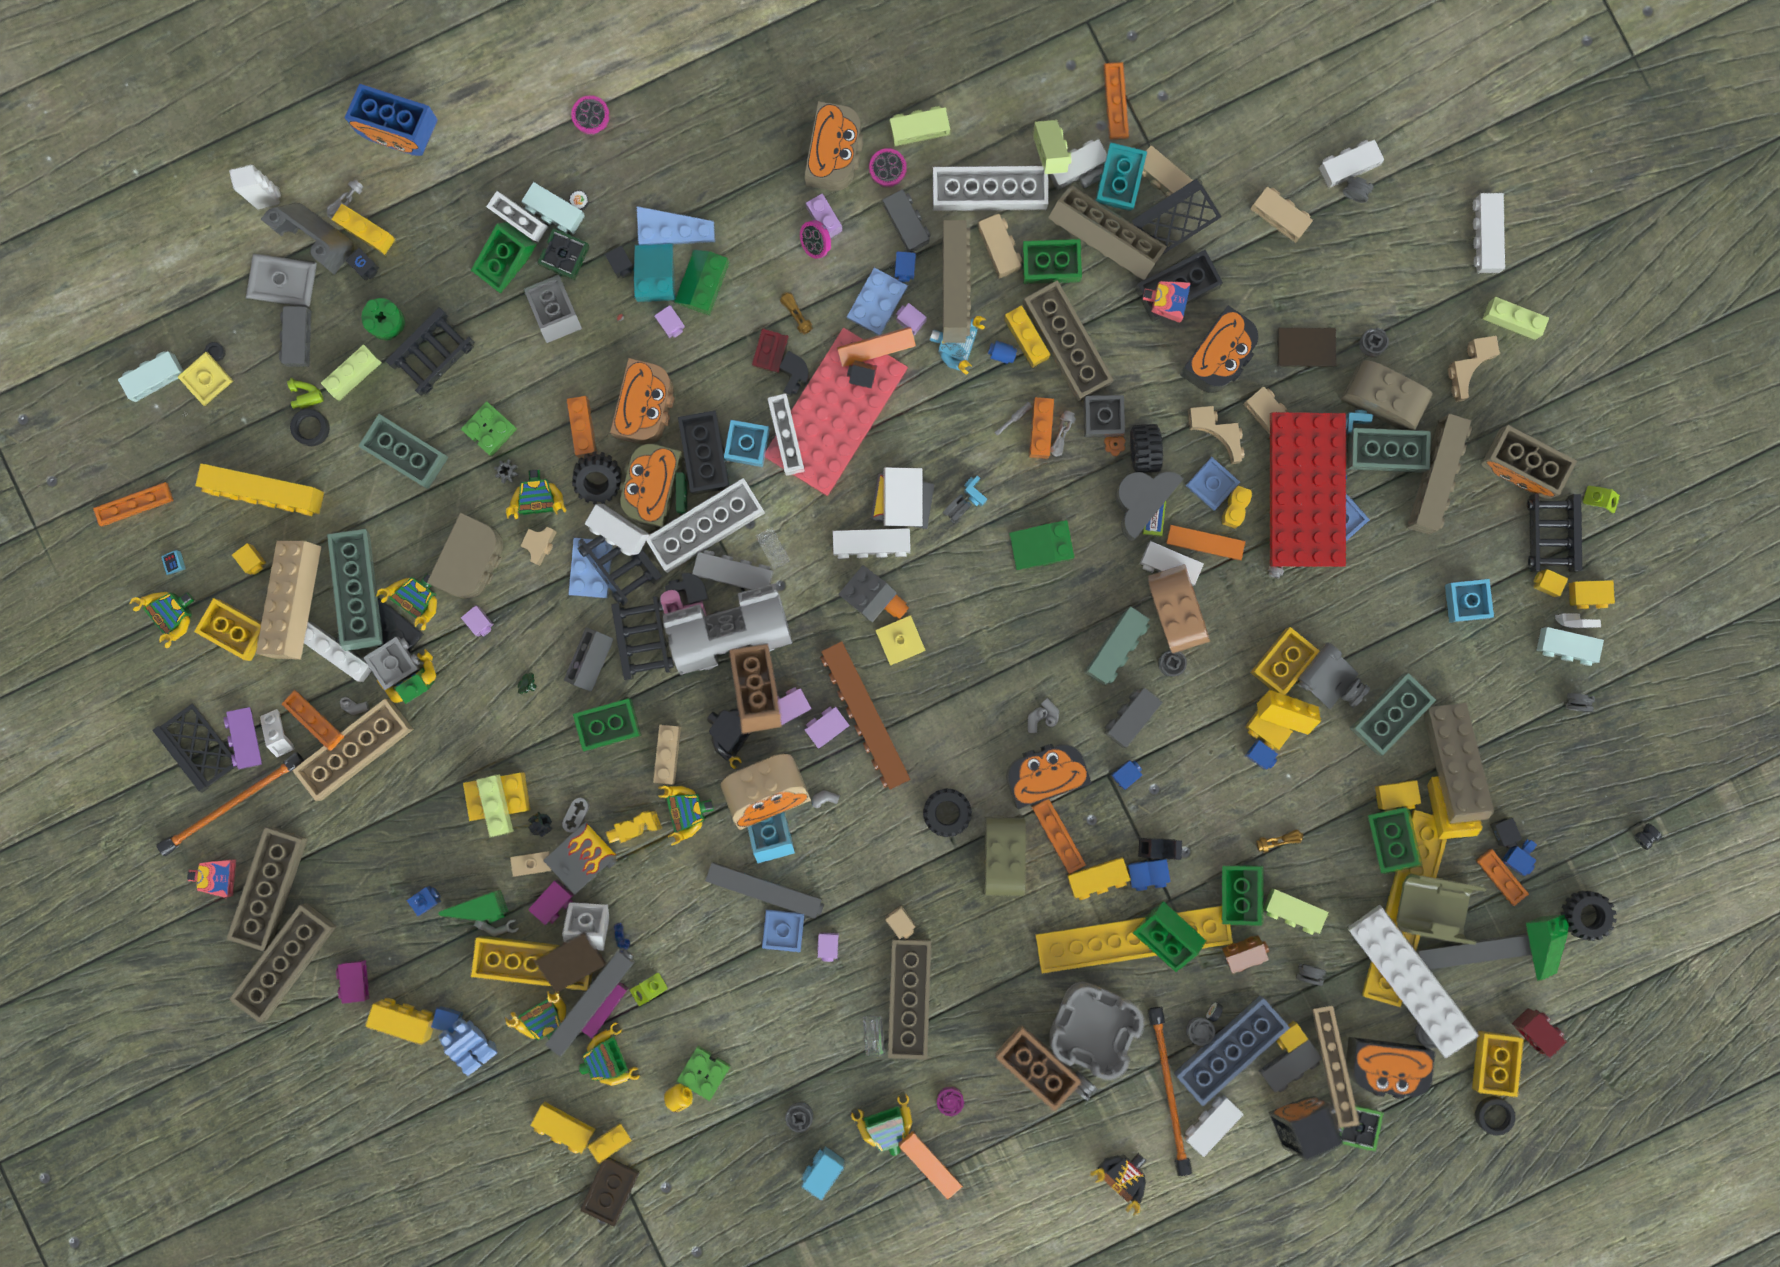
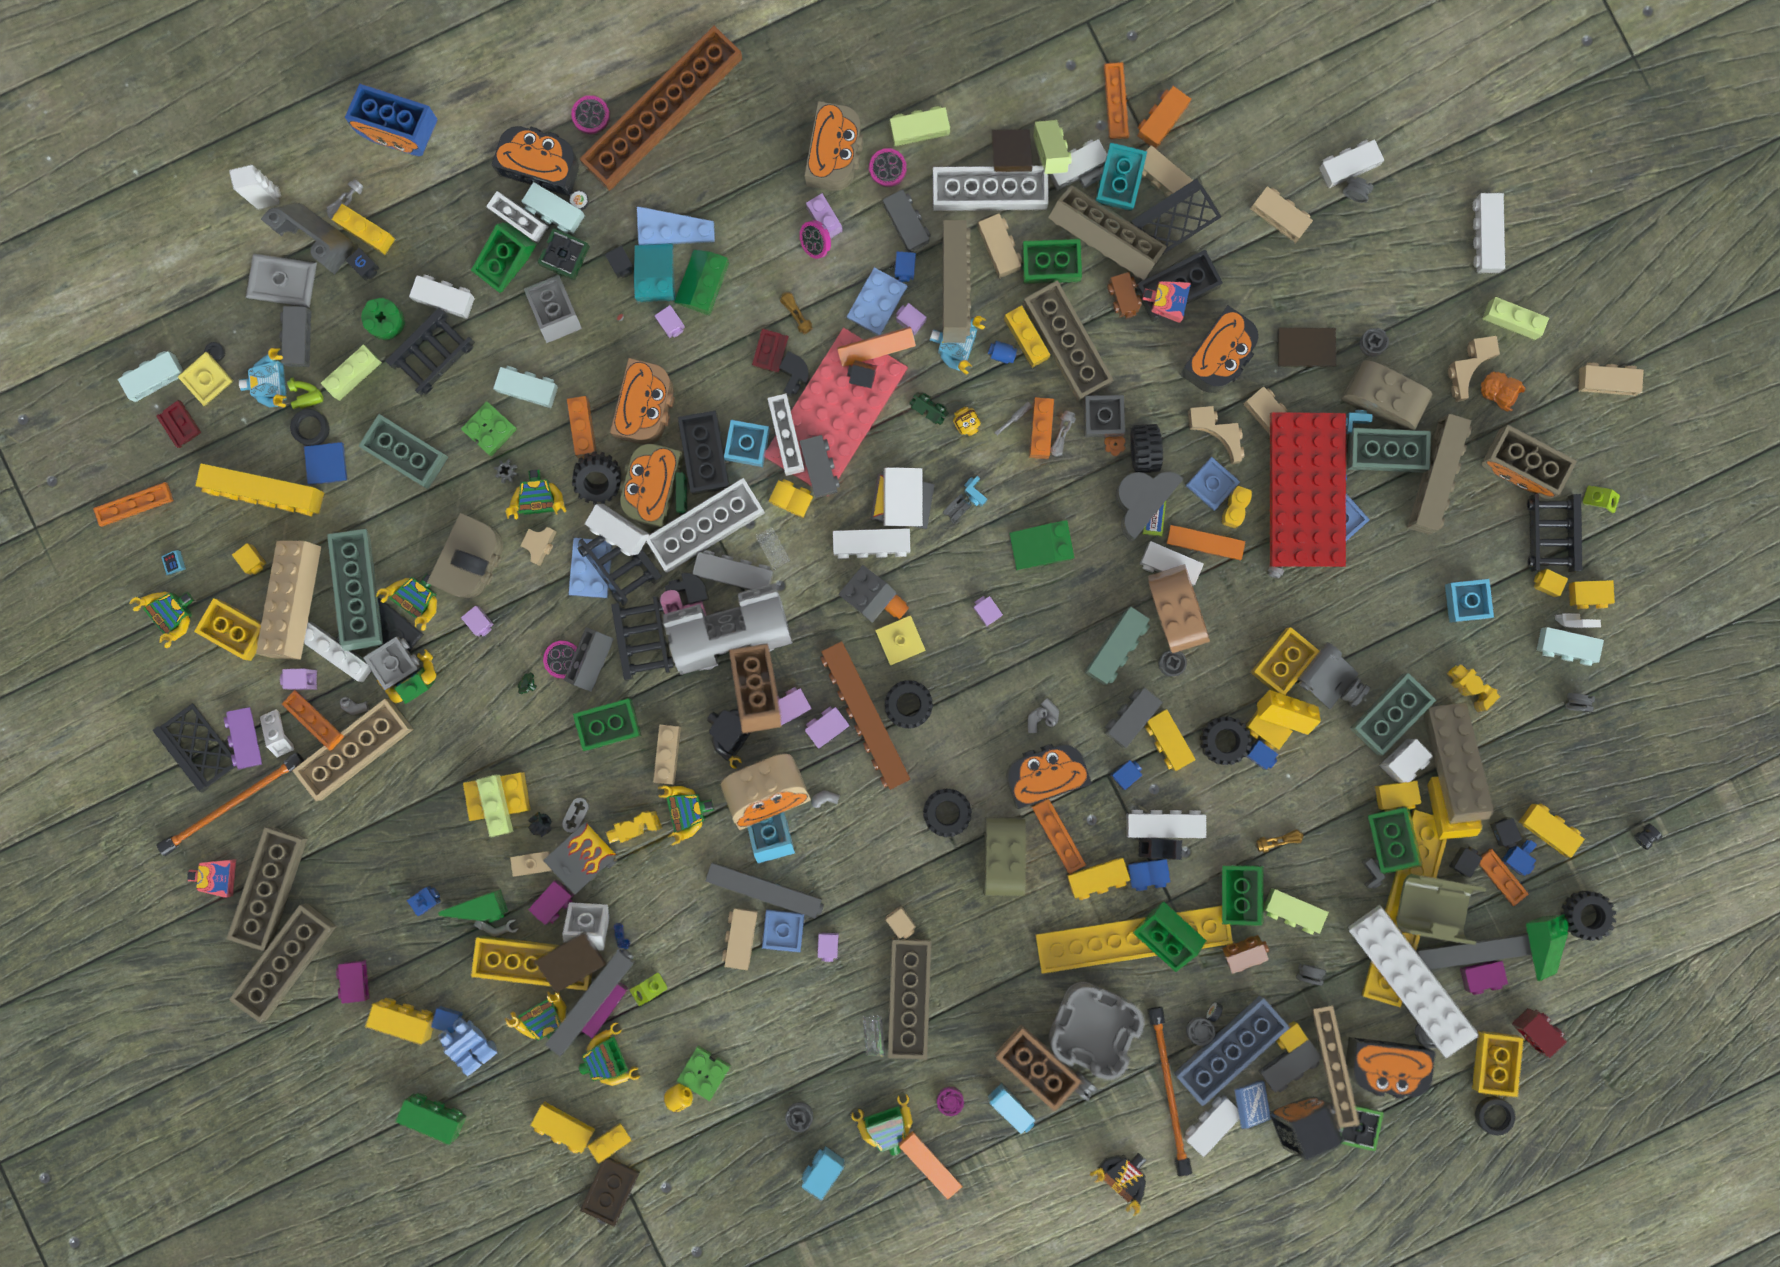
(178, 424): none -> dark red plate
(267, 380): none -> medium azure torso
(299, 679): none -> lavender brick
(325, 463): none -> blue tile
(431, 1118): none -> green brick
(442, 295): none -> white brick
(469, 562): none -> black tyre
(526, 386): none -> light aqua brick
(537, 158): none -> brick
(558, 658): none -> tile
(661, 108): none -> dark orange brick
(740, 938): none -> tan brick
(791, 498): none -> yellow brick
(819, 466): none -> dark grey brick
(915, 688): none -> black tyre
(924, 403): none -> dark green hinge
(966, 421): none -> yellow head
(987, 610): none -> lavender brick
(1011, 1109): none -> medium azure slope
(1012, 150): none -> dark brown tile
(1125, 298): none -> dark orange brick
(1163, 116): none -> orange brick
(1166, 825): none -> white brick
(1169, 741): none -> yellow brick
(1240, 733): none -> black tyre
(1252, 1104): none -> medium blue tile
(1374, 869): none -> dark grey bracket
(1406, 761): none -> white brick
(1466, 861): none -> black brick
(1470, 684): none -> yellow hips
(1484, 976): none -> magenta brick
(1501, 389): none -> orange hair
(1552, 830): none -> yellow brick
(1611, 379): none -> tan brick

